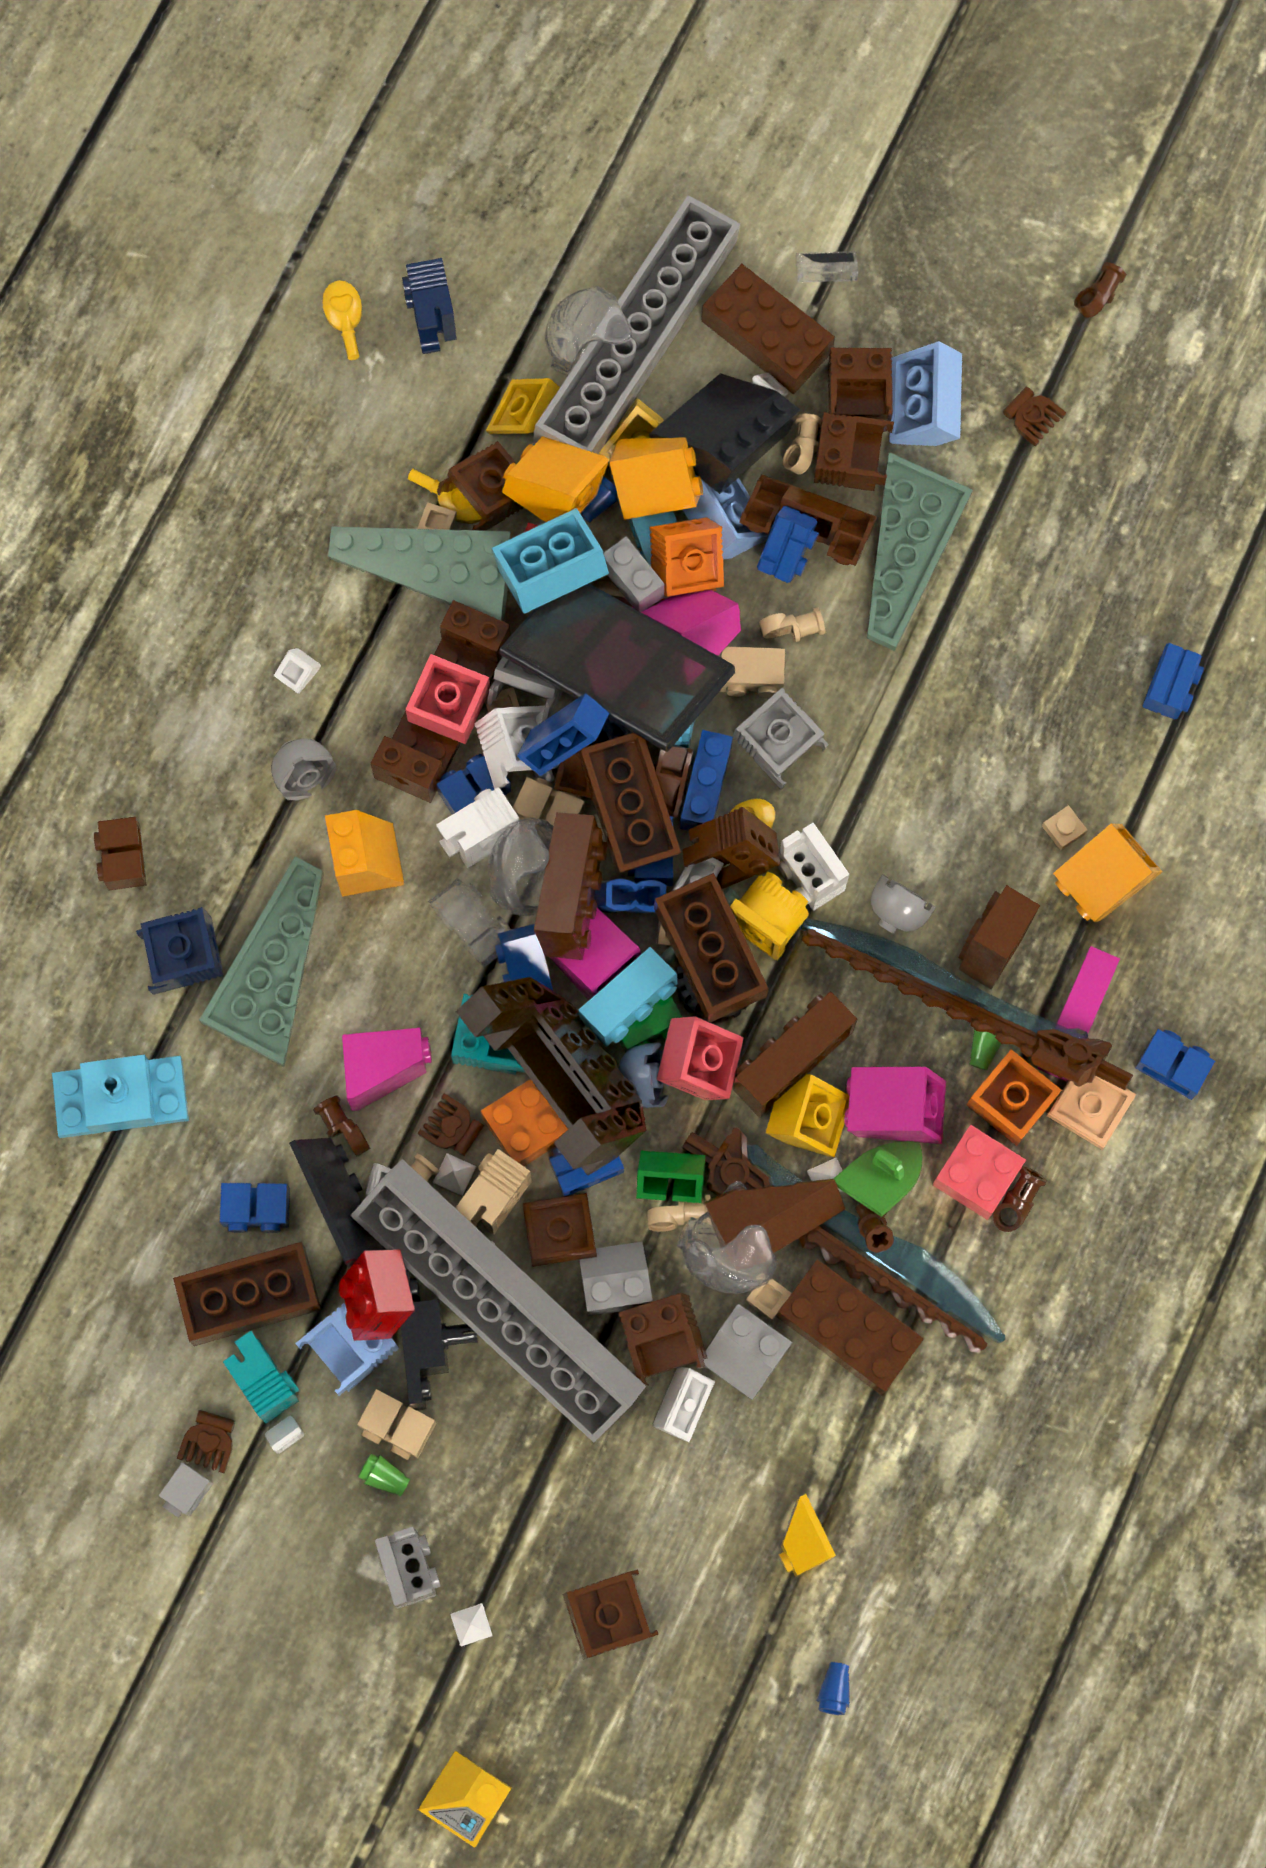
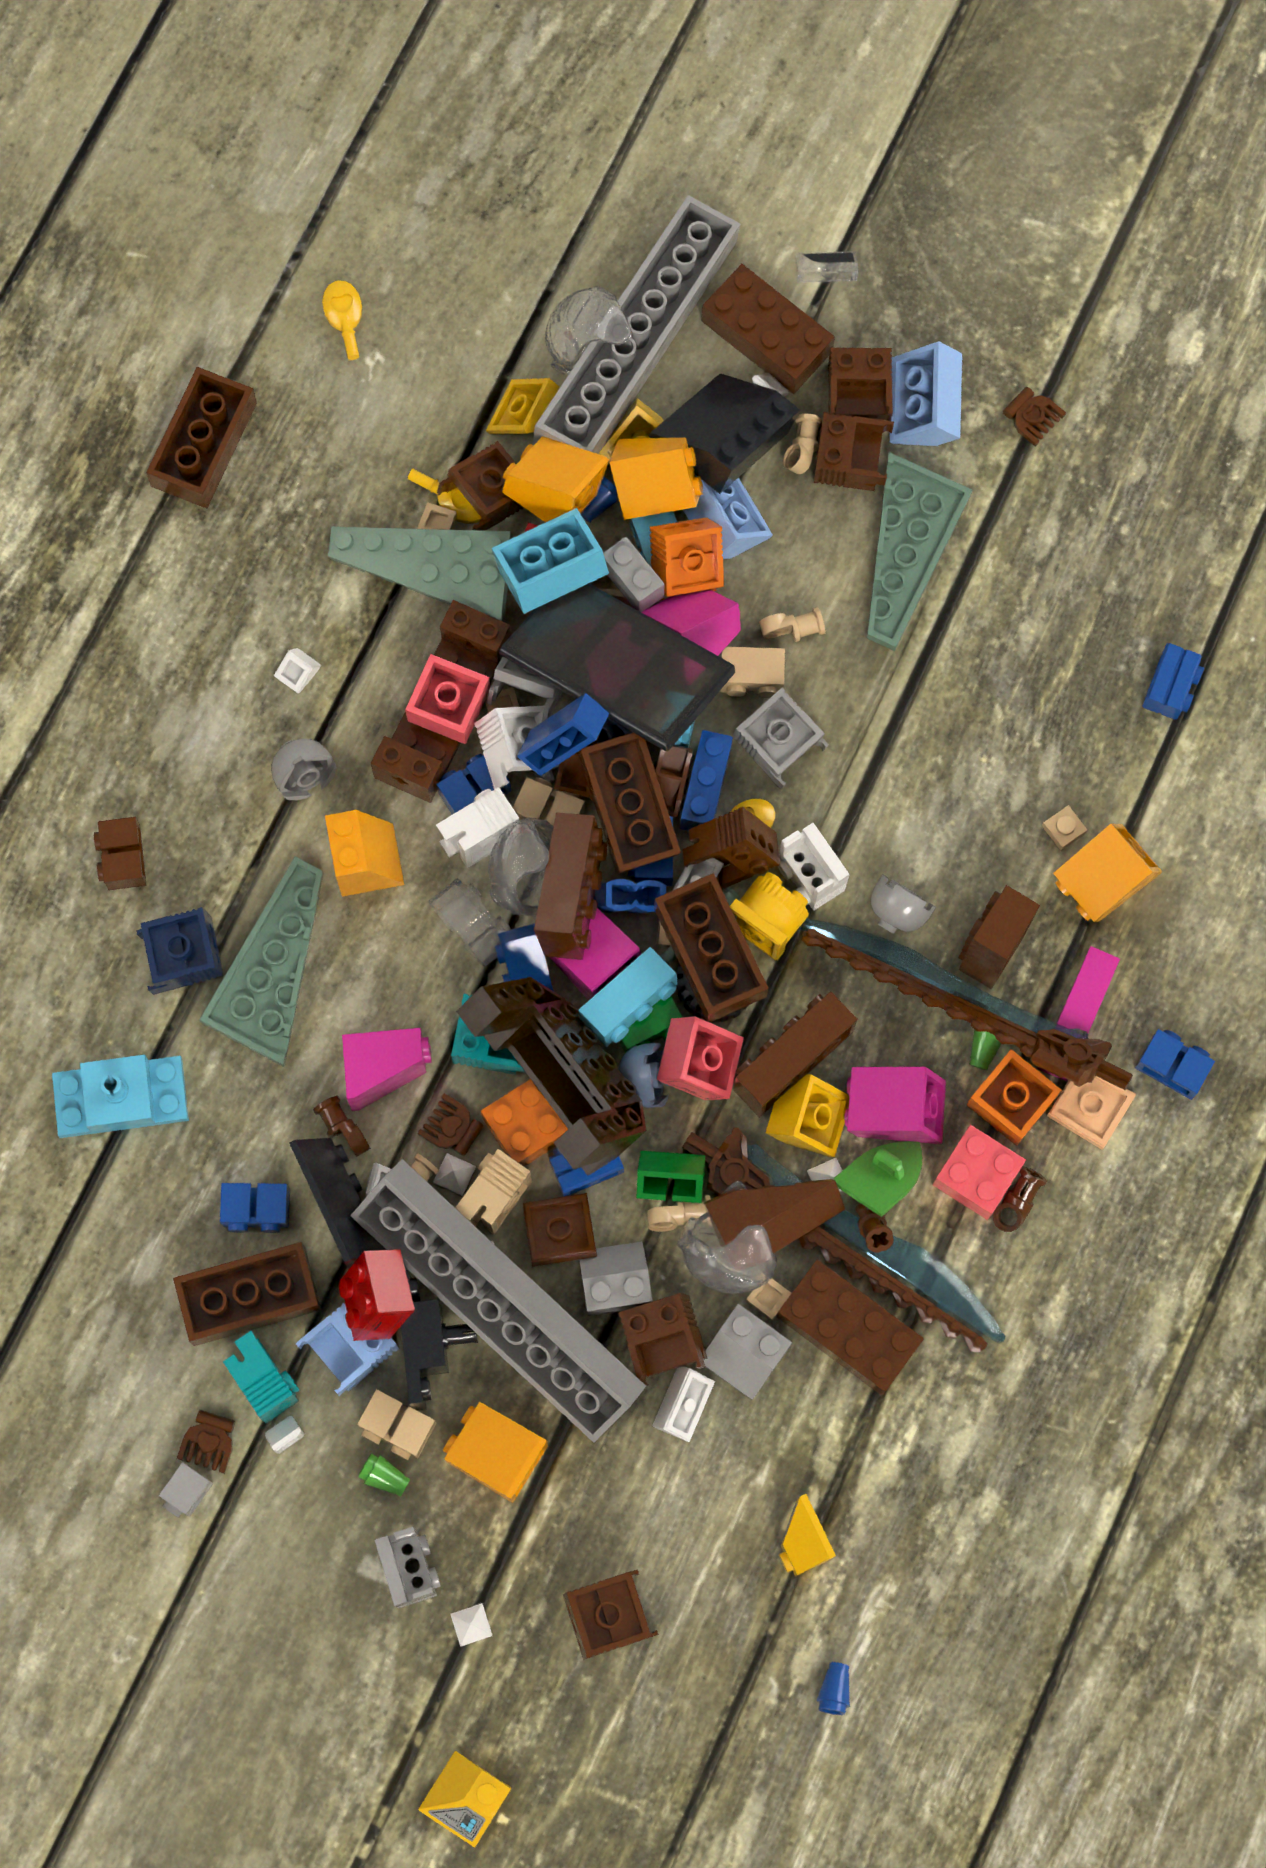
(201, 437): none -> reddish brown brick
(430, 298): dark blue piece -> none
(495, 1451): none -> light orange slope
(787, 544): blue brick -> none
(838, 524): reddish brown bracket -> none
(1101, 291): reddish brown connector -> none

